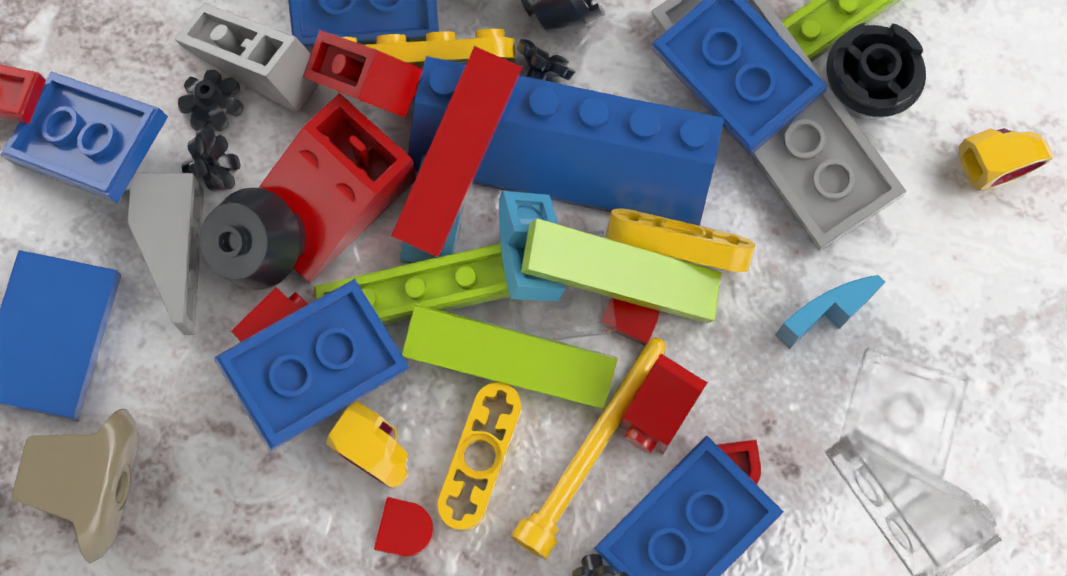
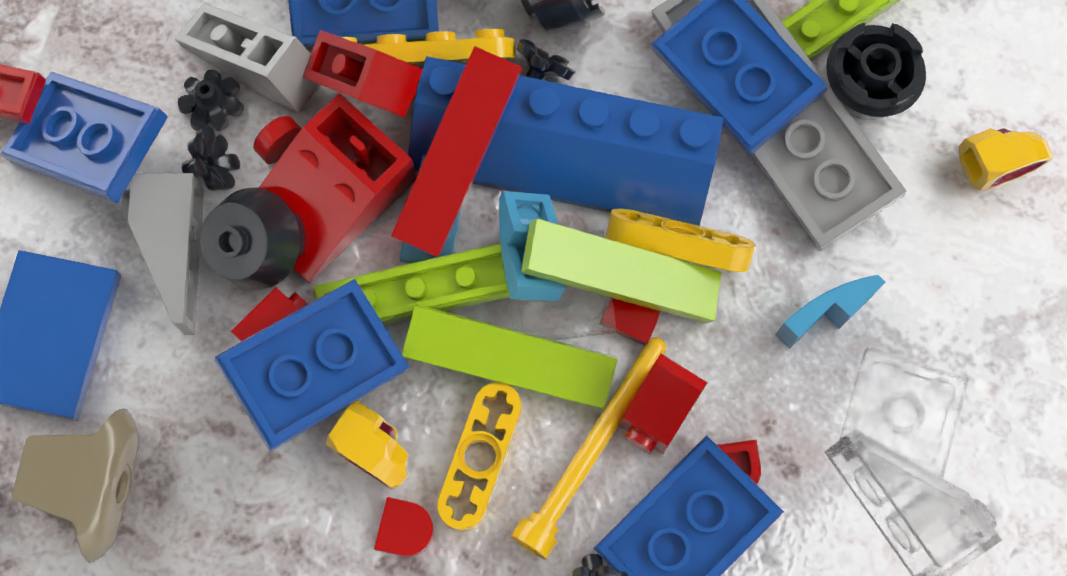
(275, 138): none -> red tile

